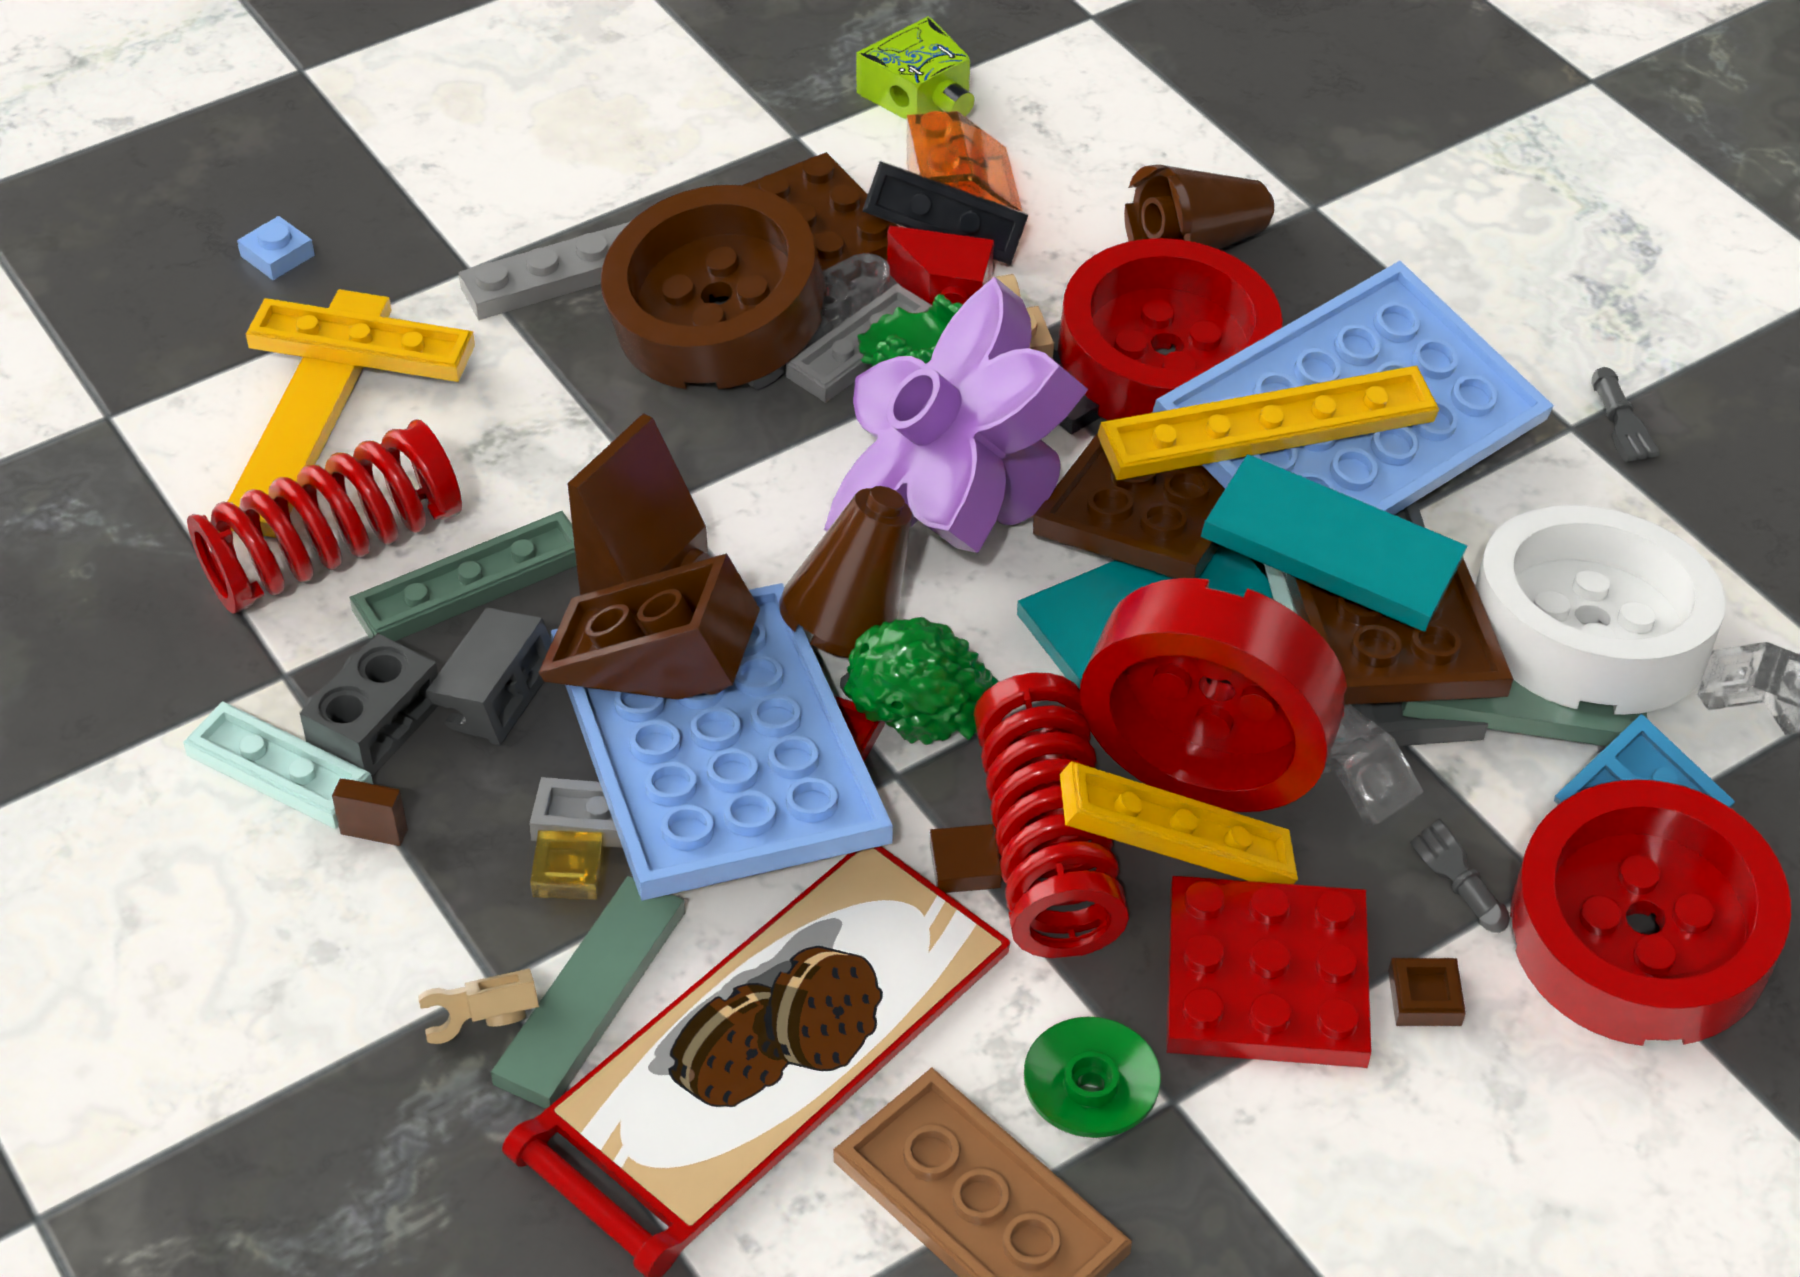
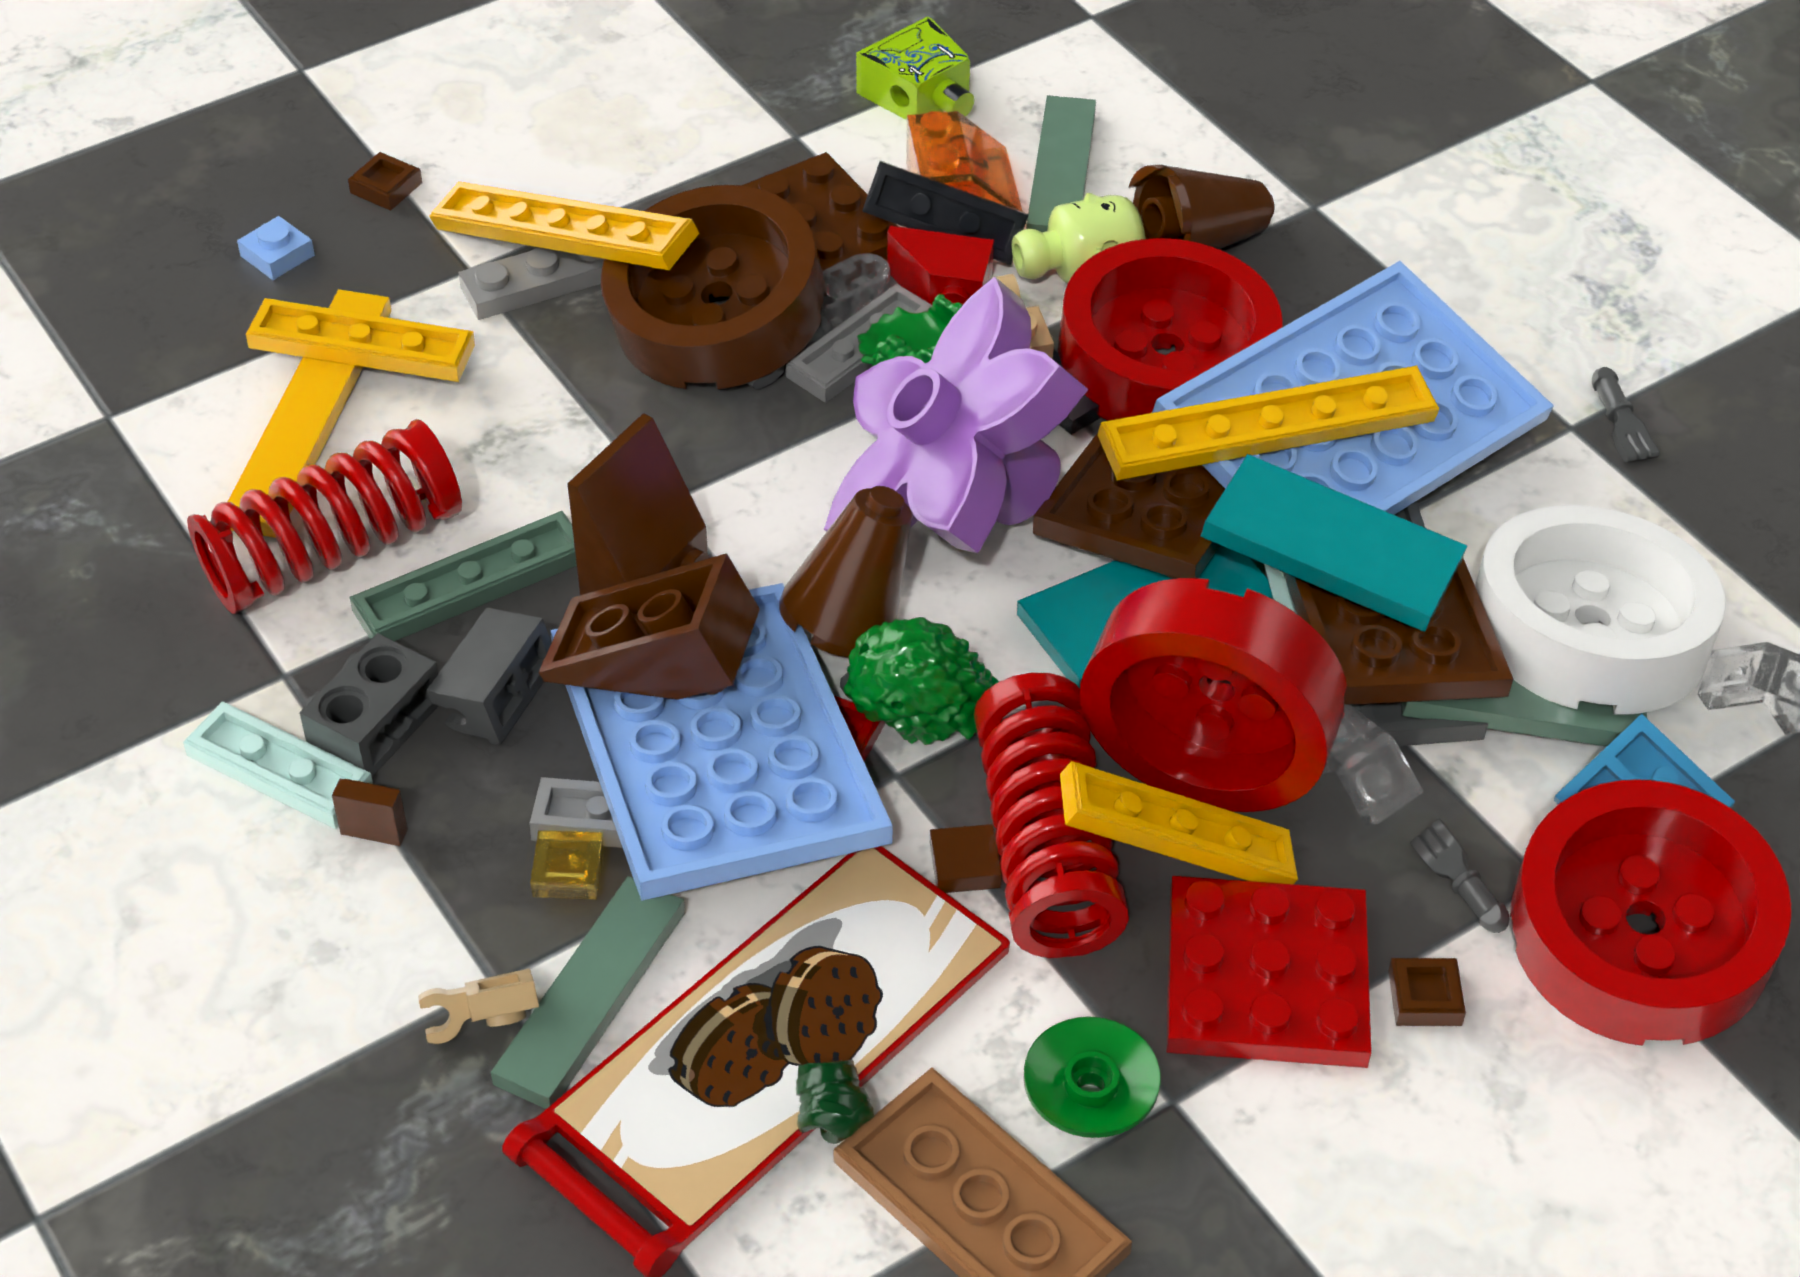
(385, 181): none -> reddish brown tile
(565, 225): none -> yellow tile
(832, 1100): none -> dark green arm
(1061, 157): none -> sand green tile
(1075, 235): none -> yellowish green piece

